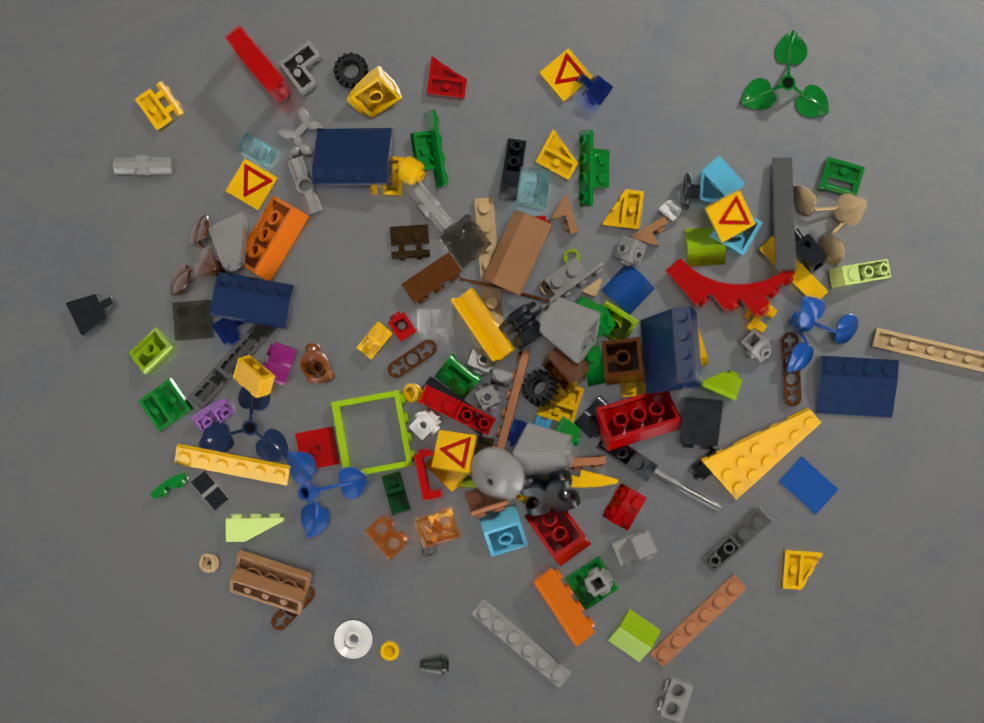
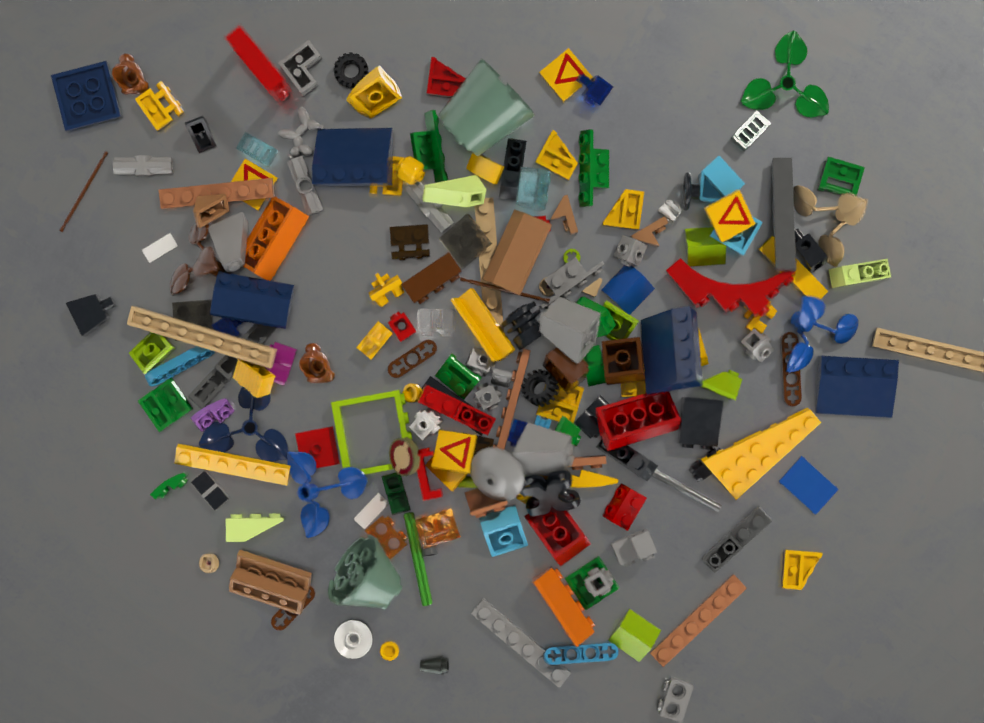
(83, 191): none -> reddish brown piece
(86, 96): none -> dark blue plate
(129, 76): none -> dark orange hair
(159, 248): none -> white sticker
(177, 365): none -> dark azure beam
(200, 134): none -> black slope
(202, 336): none -> tan plate
(210, 208): none -> medium nougat slope
(233, 190): none -> nougat plate
(364, 576): none -> sand green cone
(371, 510): none -> white sticker
(379, 292): none -> yellow hips
(404, 456): none -> tile
(417, 559): none -> bright green axle
(456, 192): none -> yellowish green slope
(484, 110): none -> sand green cone
(485, 168): none -> yellow slope
(581, 656): none -> dark azure beam
(739, 141): none -> slope

